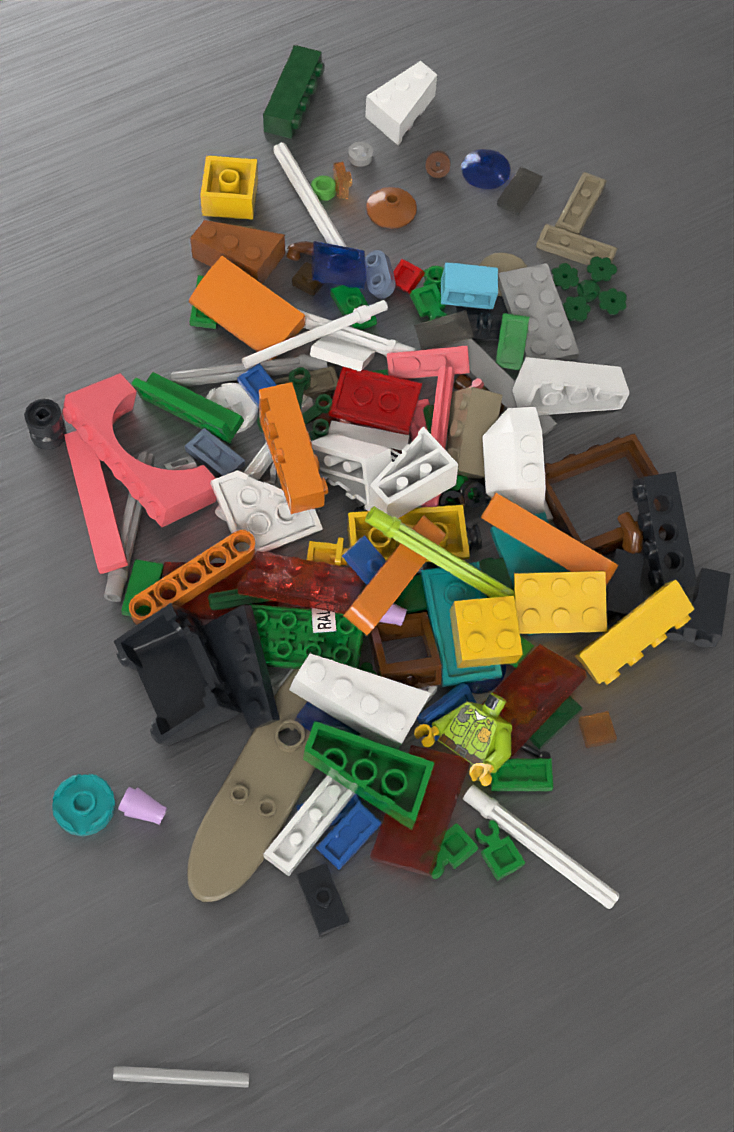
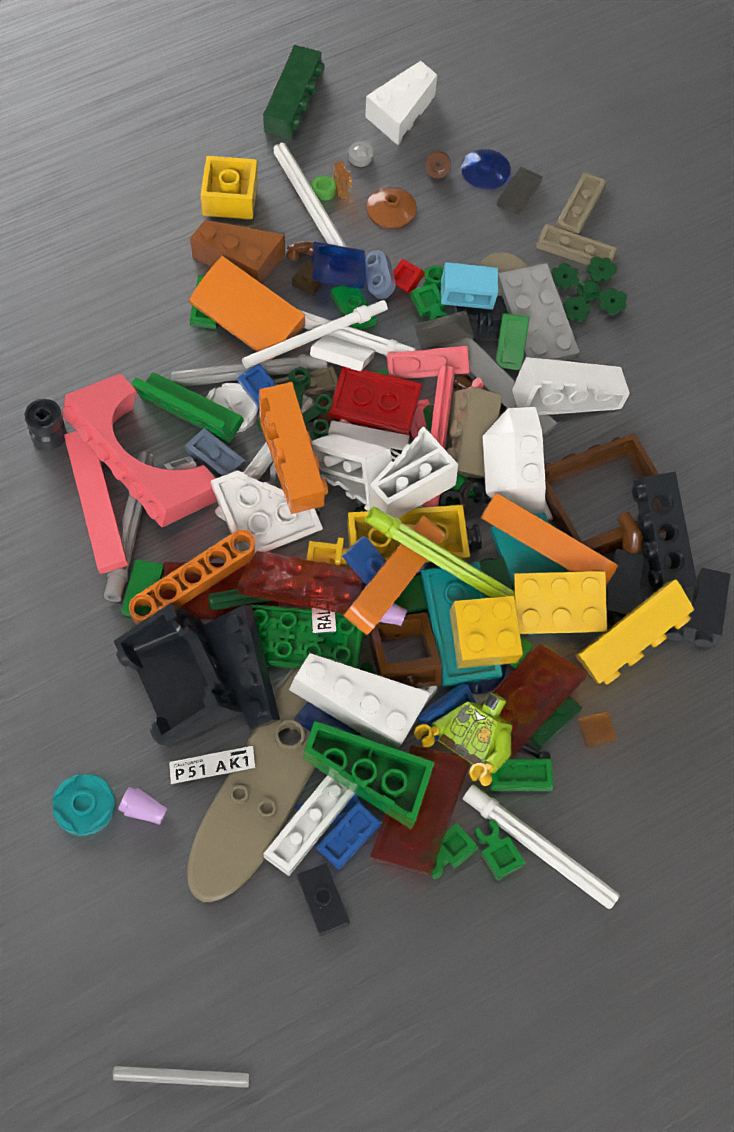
(212, 764): none -> white sticker

